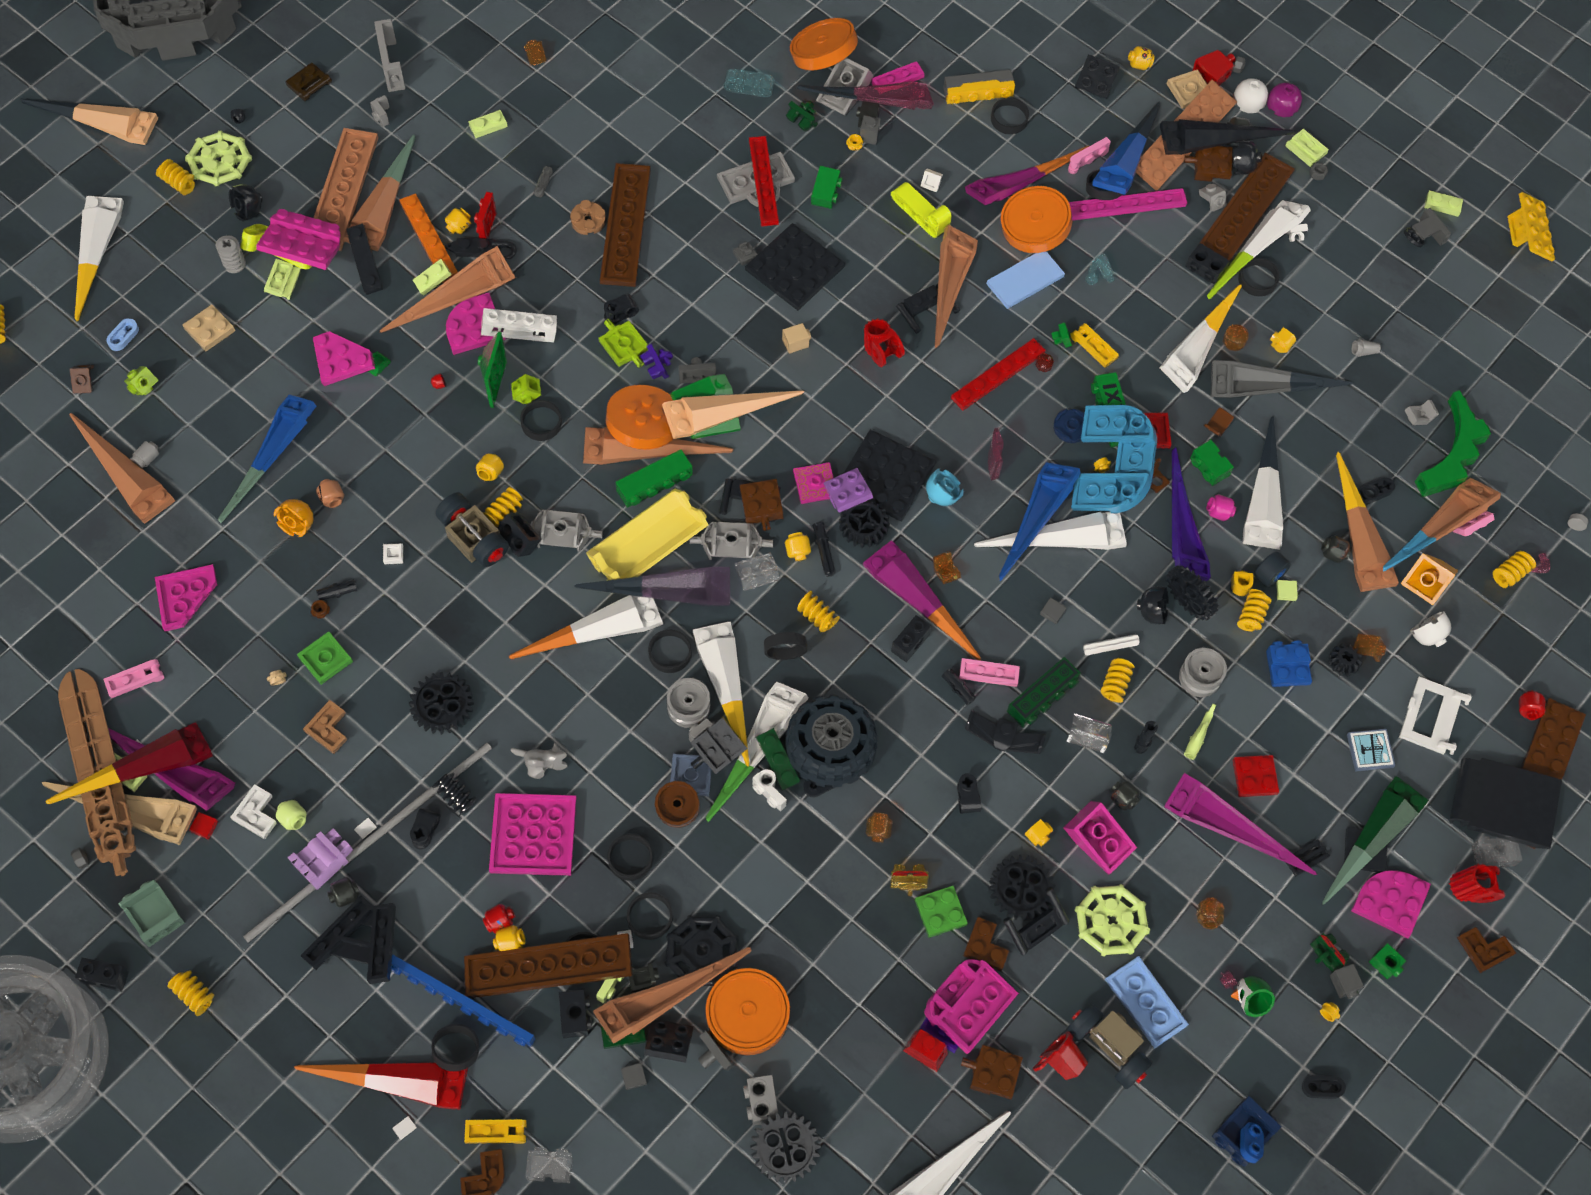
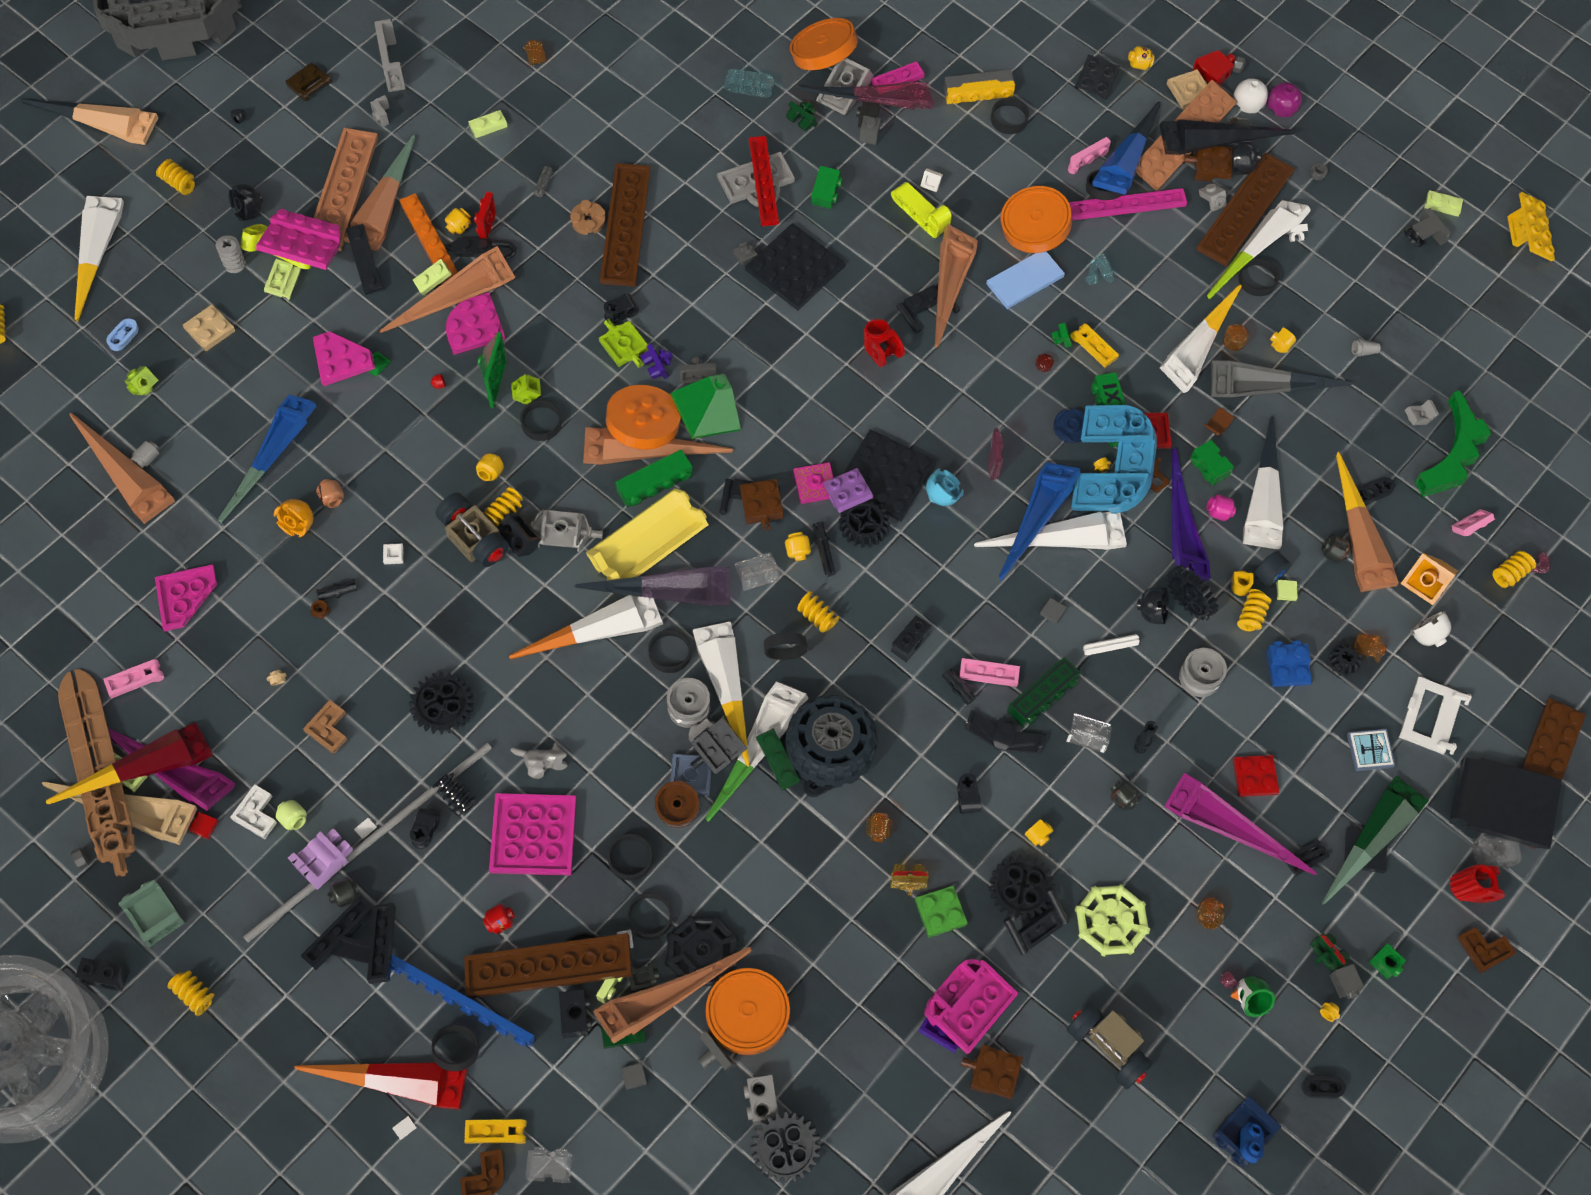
(81, 378): reddish brown bracket -> none
(224, 169): yellowish green plate -> none
(324, 658): bright green plate -> none
(509, 938): yellow head -> none
(519, 324): white brick -> none
(669, 1040): black plate -> none
(697, 414): light nougat plate -> none
(745, 546): light grey plate -> none
(773, 797): white plate -> none
(796, 338): tan brick -> none
(854, 138): yellow plate -> none
(899, 574): magenta plate -> none
(926, 1049): red torso -> none
(945, 568): clear orange bracket -> none
(980, 947): reddish brown plate -> none
(997, 374): red plate -> none
(1002, 186): magenta plate -> none
(1063, 1057): red container -> none
(1100, 836): dark pink slope -> none
(1117, 680): yellow piece -> none
(1146, 1002): light blue tile -> none
(1197, 738): yellowish green animal -> none
(1208, 261): black brick -> none
(1306, 147): yellowish green plate -> none
(1392, 900): dark pink plate -> none
(1463, 505): nougat plate -> none
(1532, 705): red head -> none
(1578, 522): light grey tile -> none

